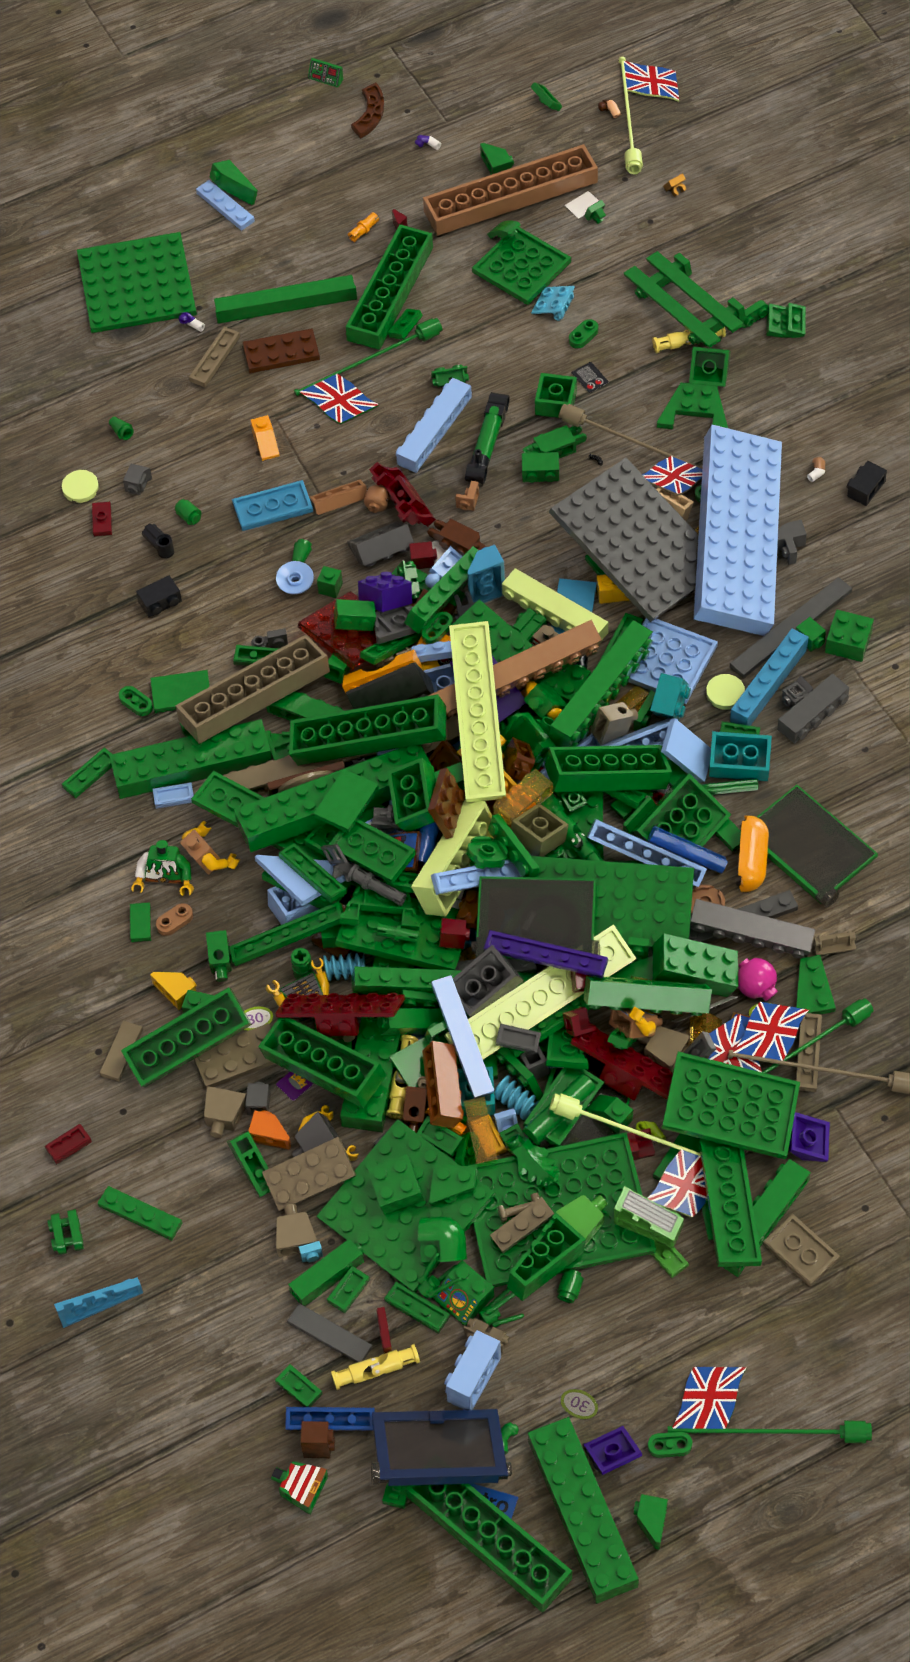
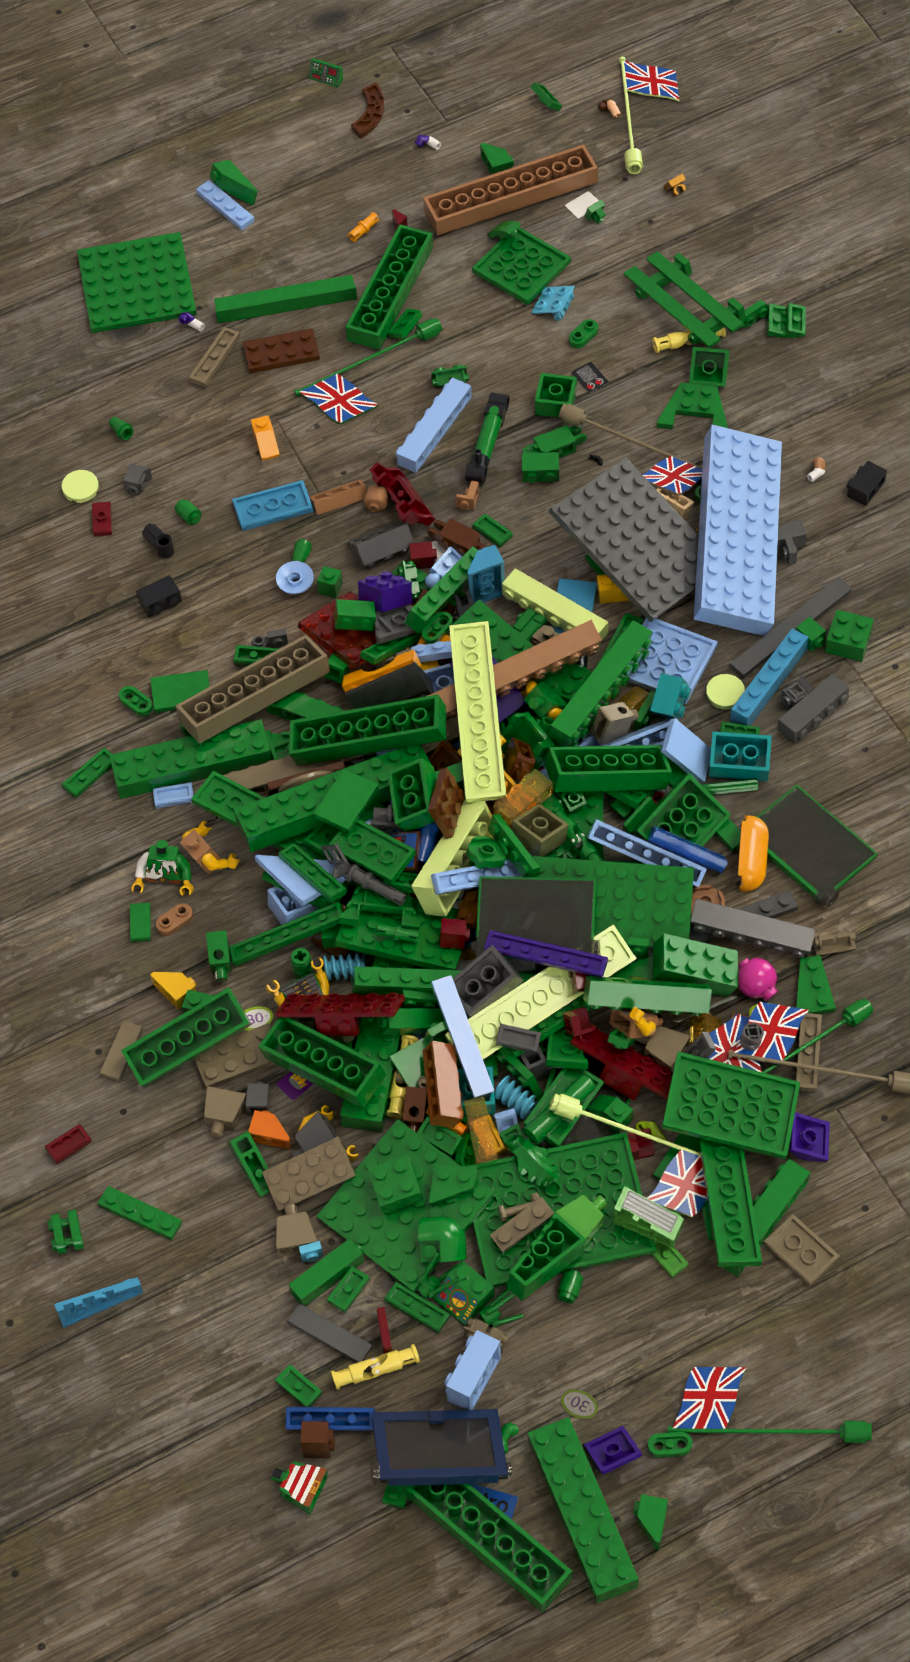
(492, 530): none -> green tile
(751, 1036): none -> dark grey wheel

